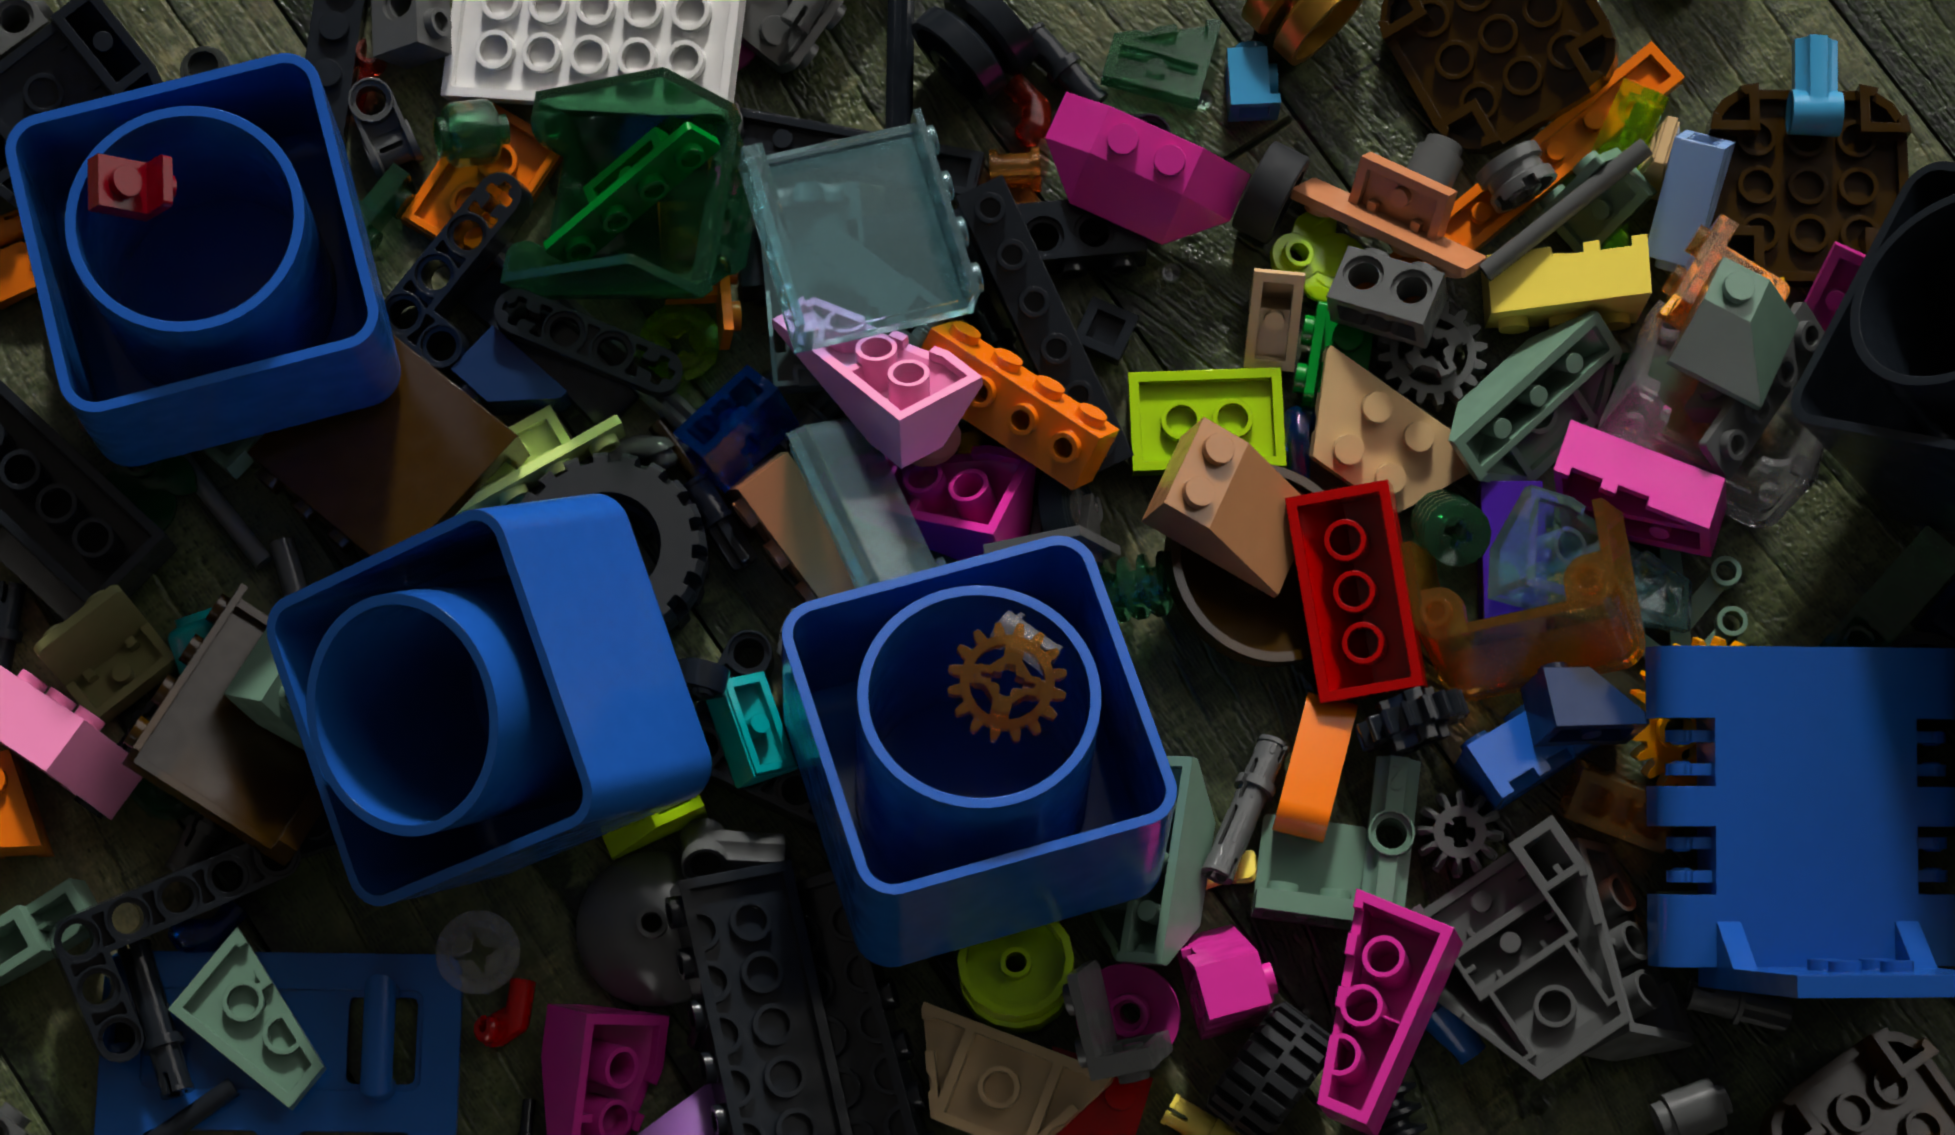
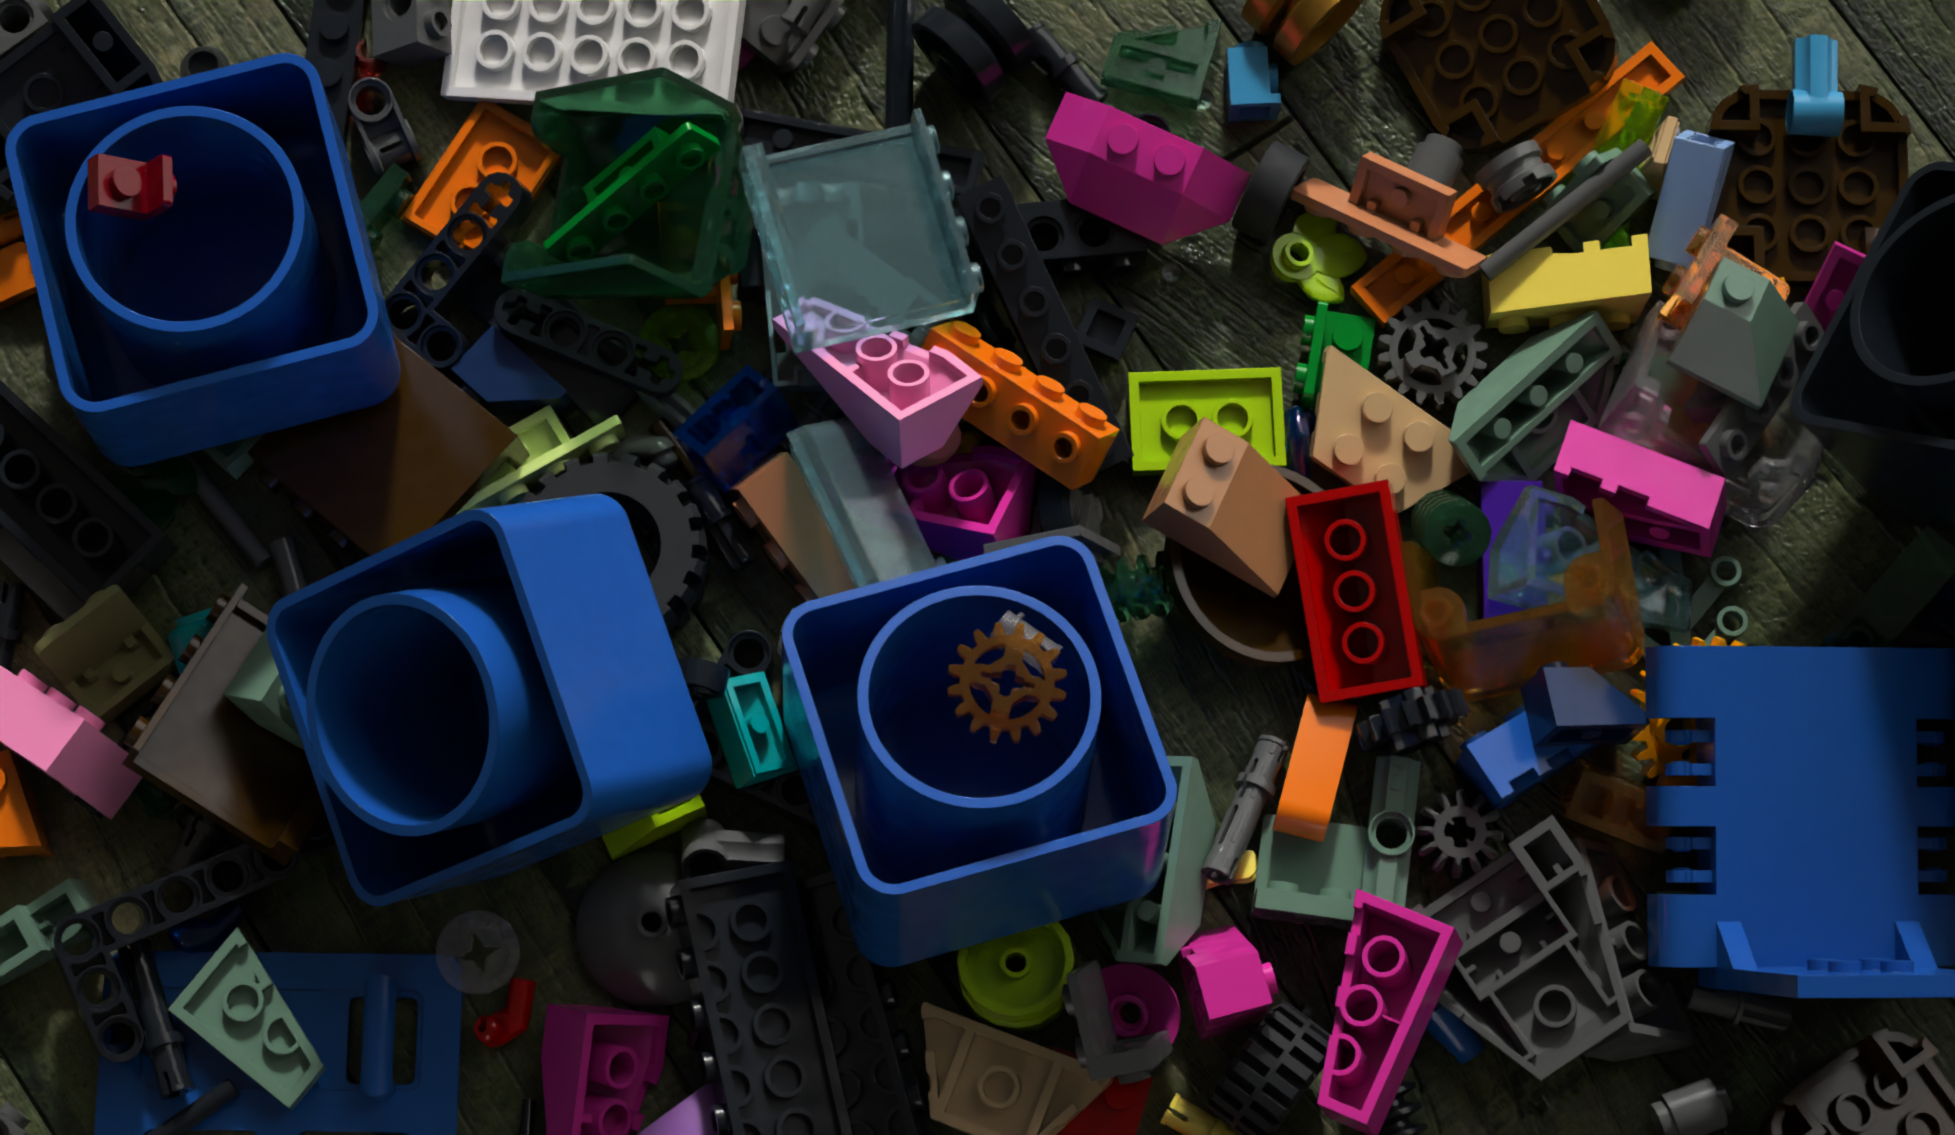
(470, 133): clear green head -> none
(1018, 169): clear orange bush -> none
(1035, 110): clear red arm -> none
(1273, 319): tan slope -> none
(1382, 307): dark grey brick -> none

